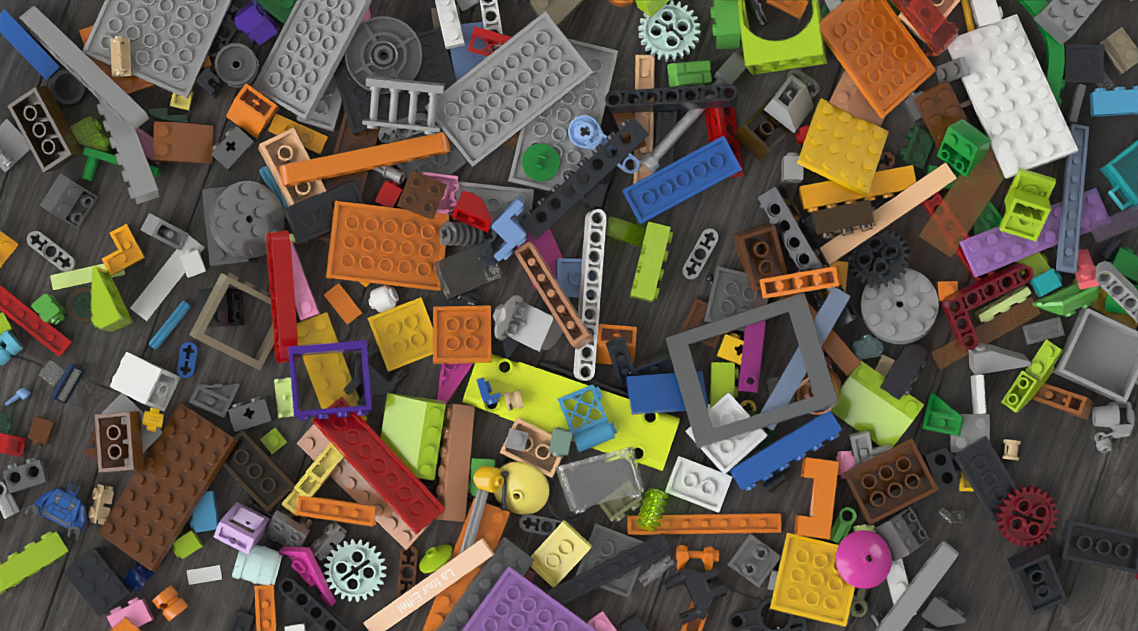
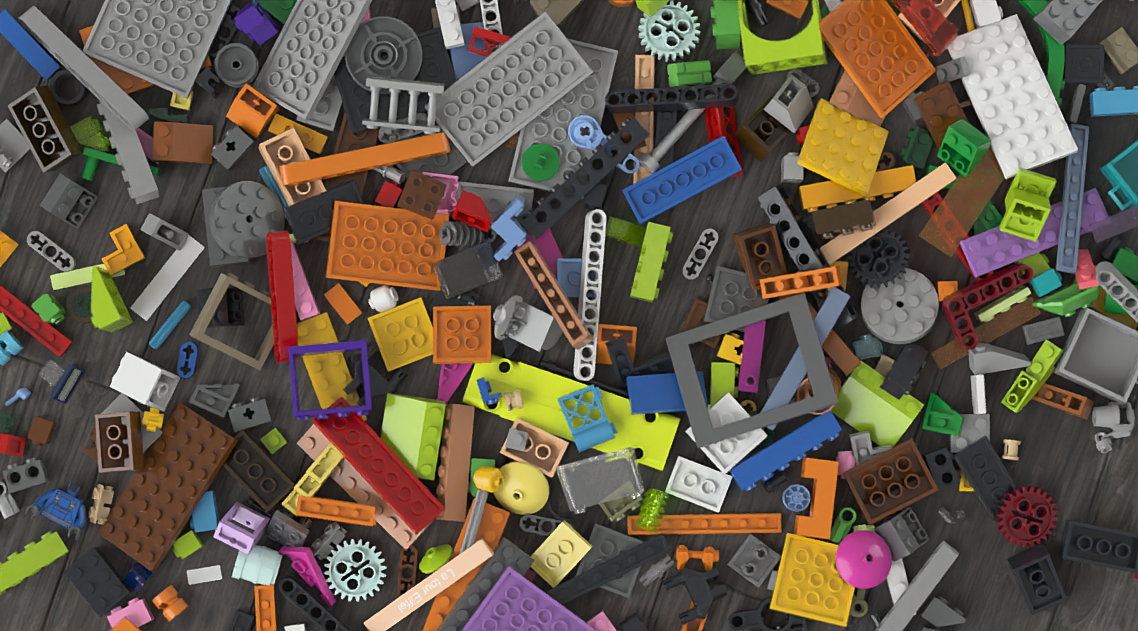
(120, 56): tan hinge -> none
(192, 262): white brick -> none
(284, 397): yellowish green hinge -> none
(503, 505): black hinge -> none
(560, 441): sand green brick -> none
(796, 497): none -> medium blue wheel

